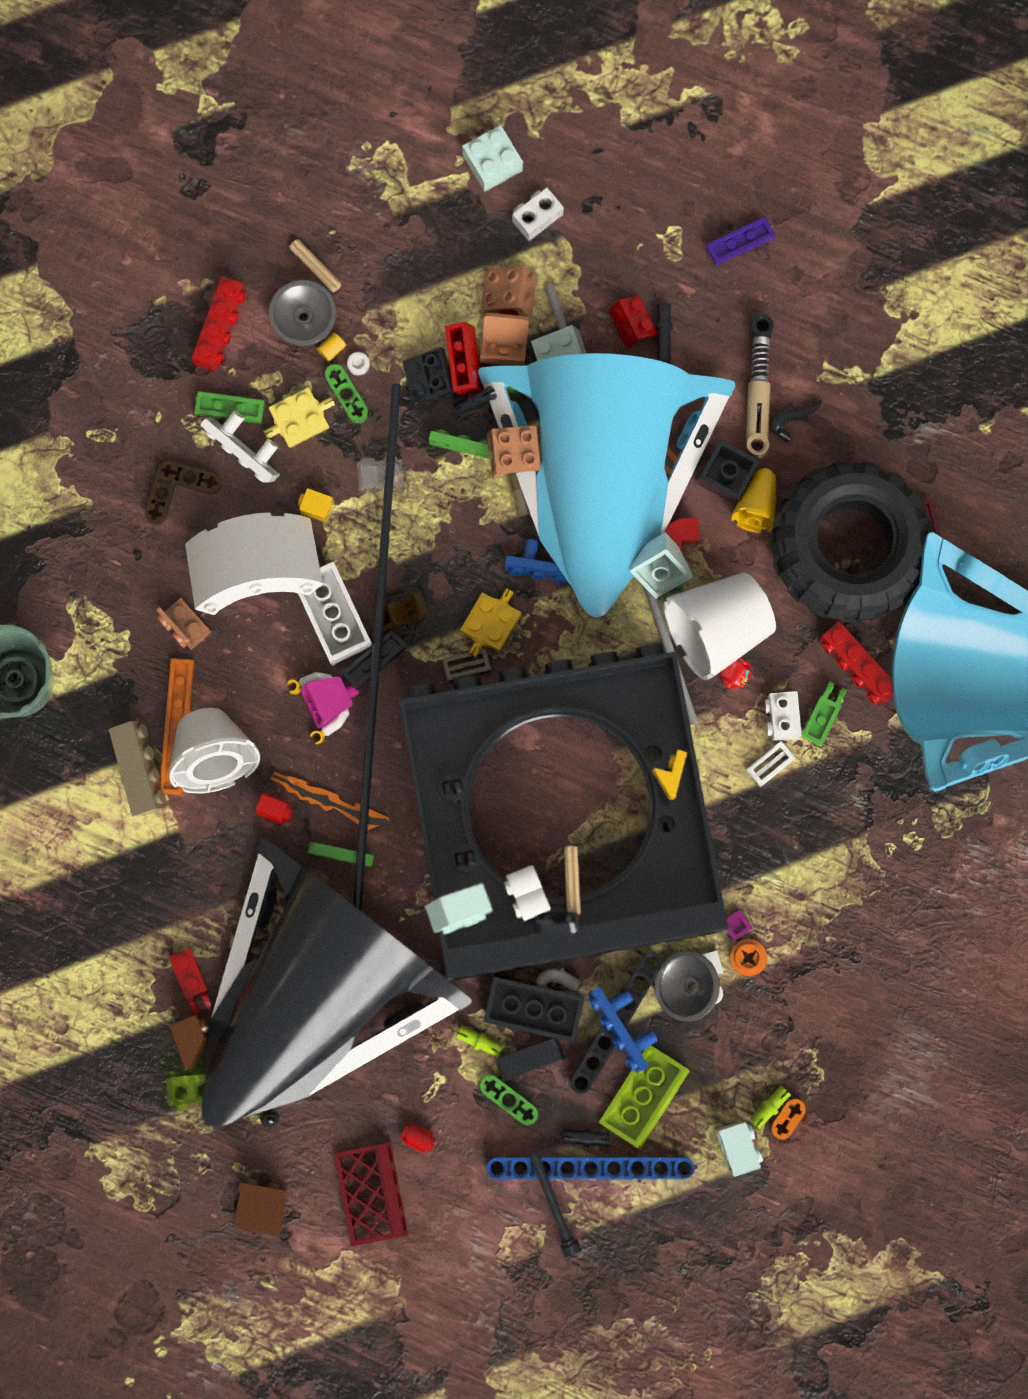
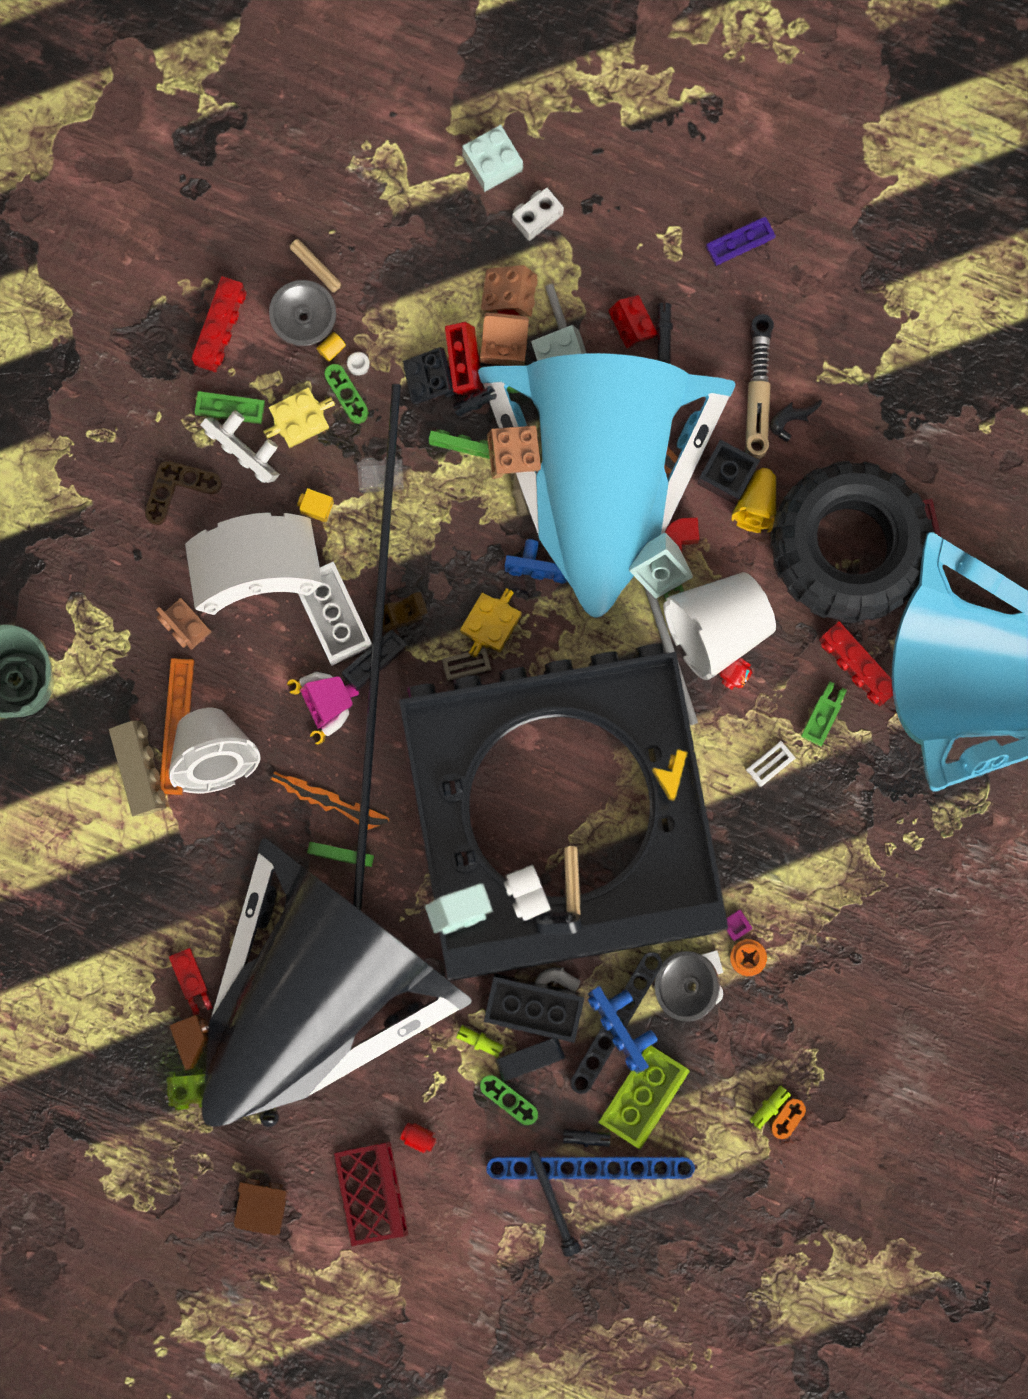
(274, 809): red brick -> none
(738, 1148): light aqua brick -> none
(783, 715): white brick -> none

